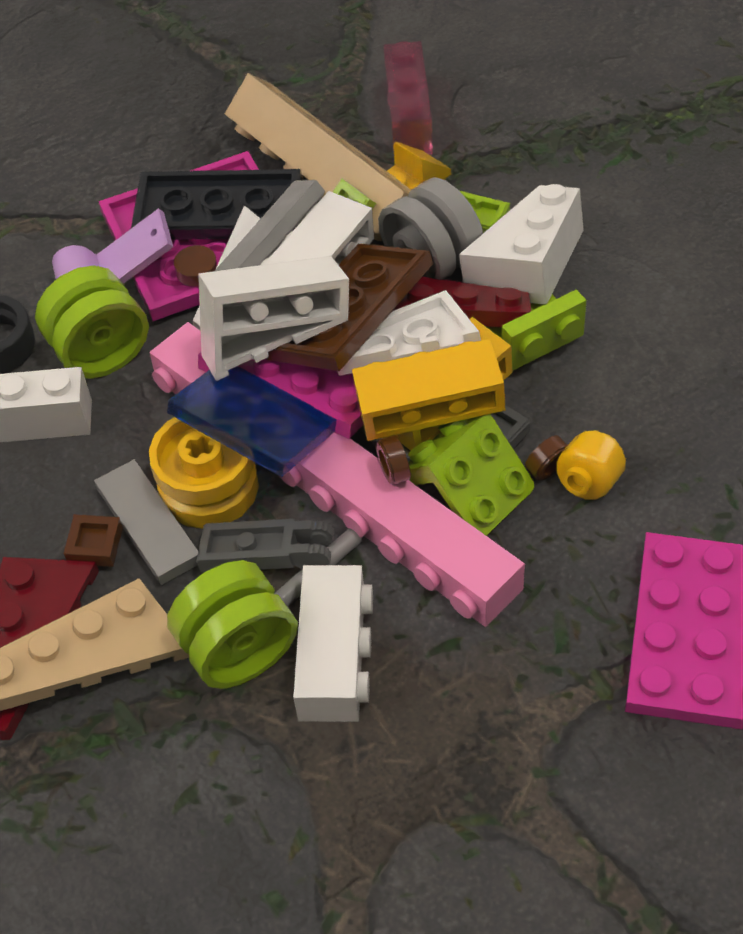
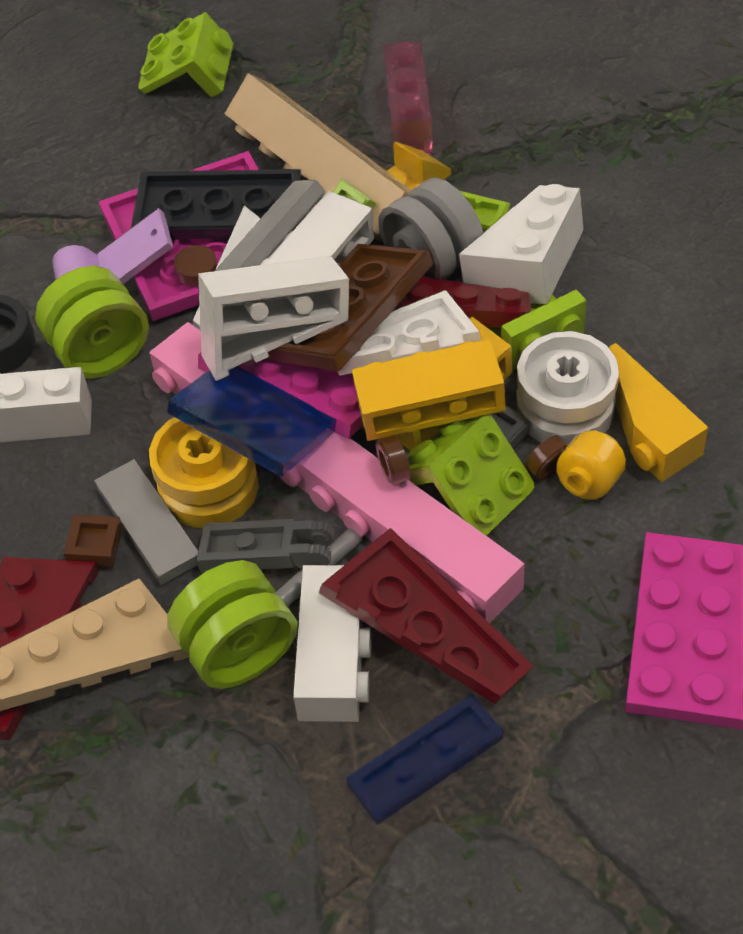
(192, 47): none -> lime bracket
(423, 613): none -> dark red wing
(424, 758): none -> clear blue tile
(566, 385): none -> white wheel
(656, 424): none -> yellow slope

